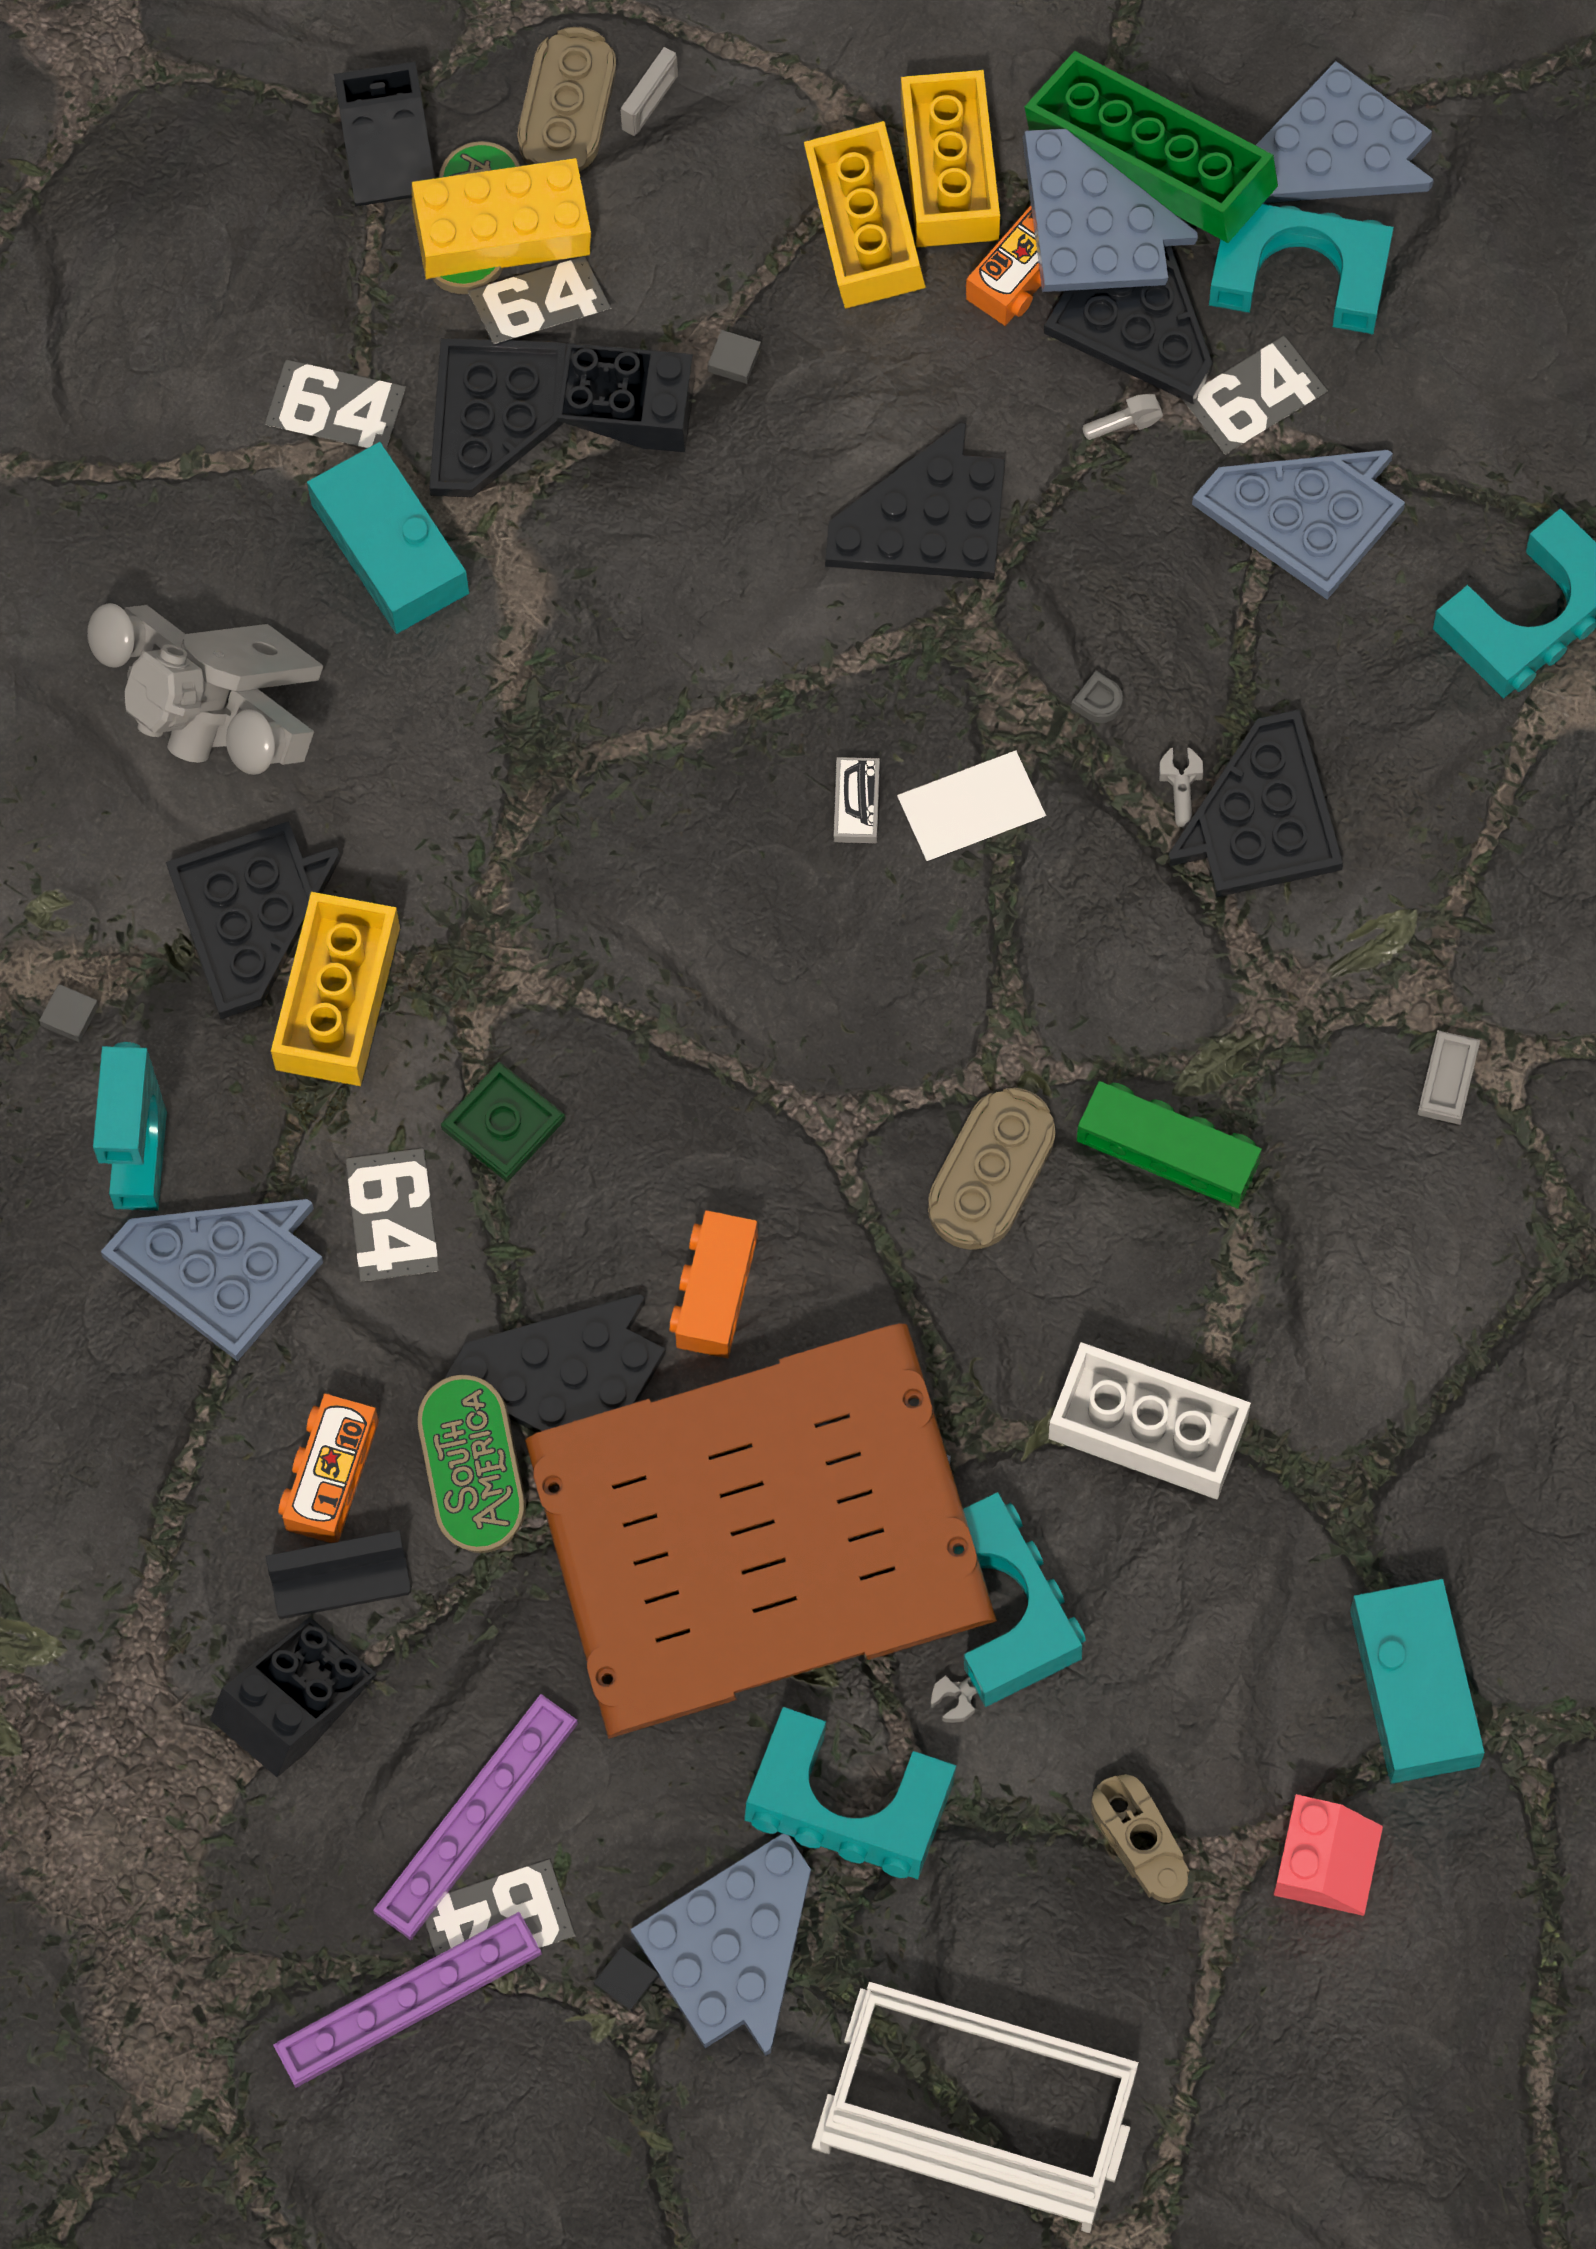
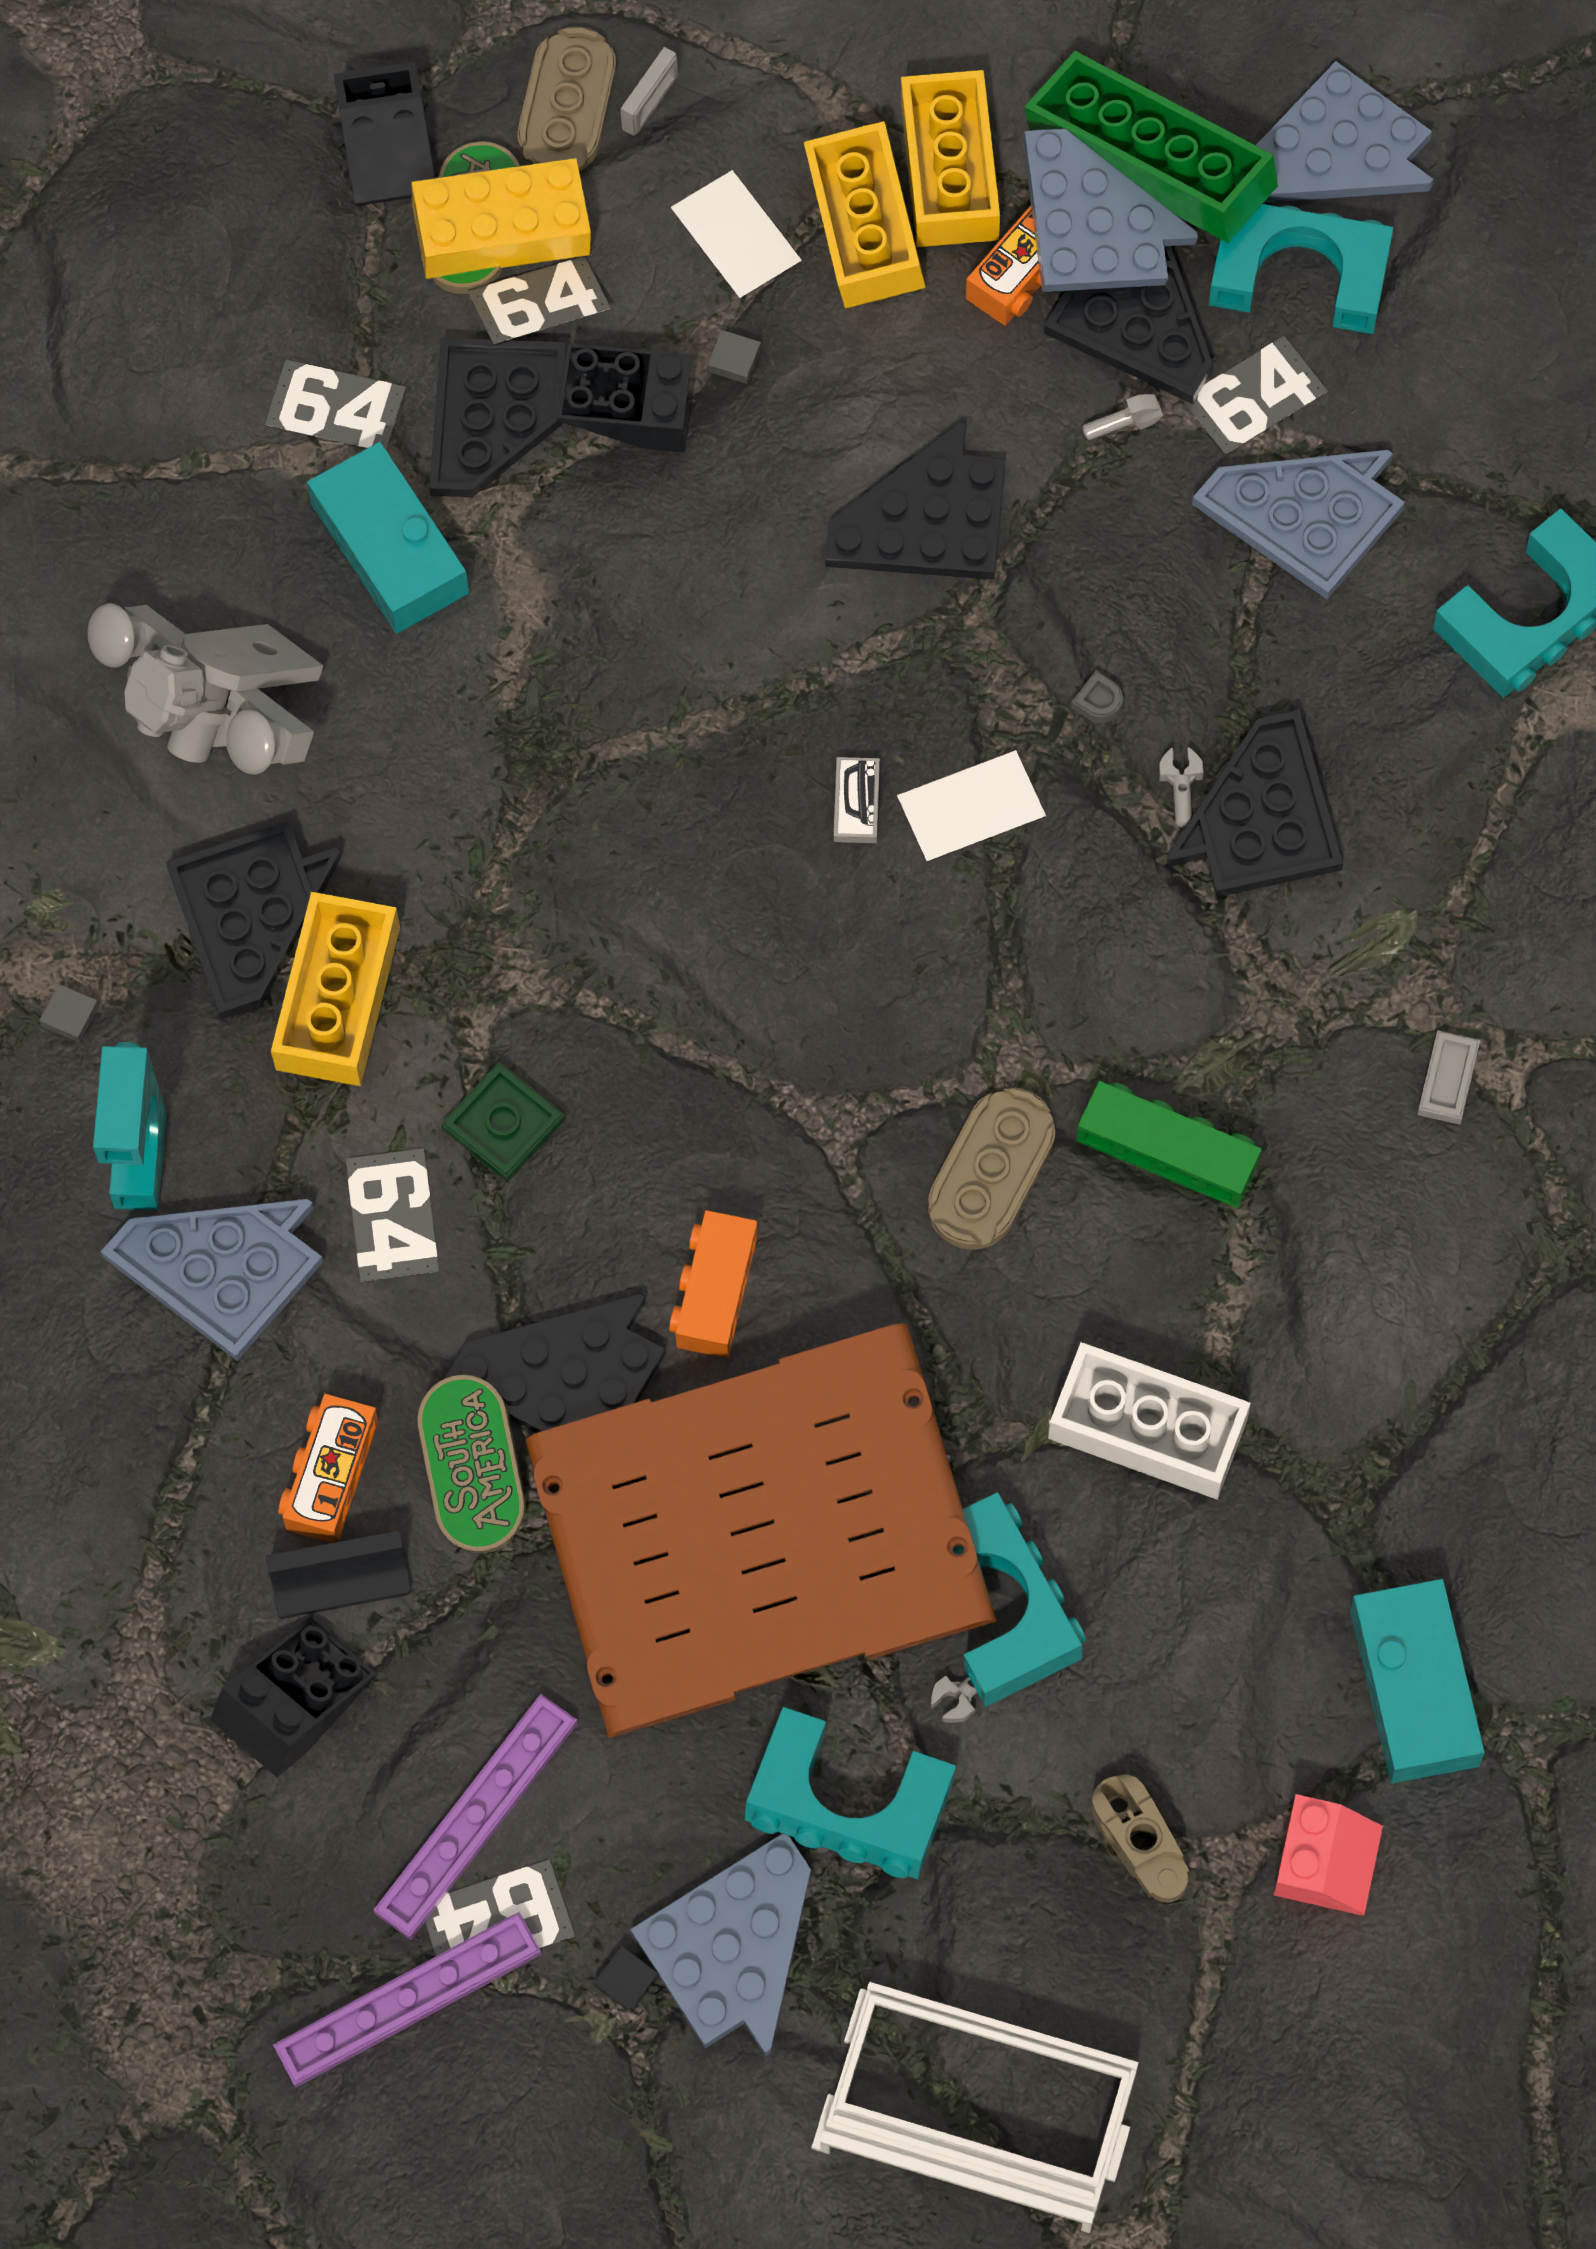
(736, 233): none -> white sticker

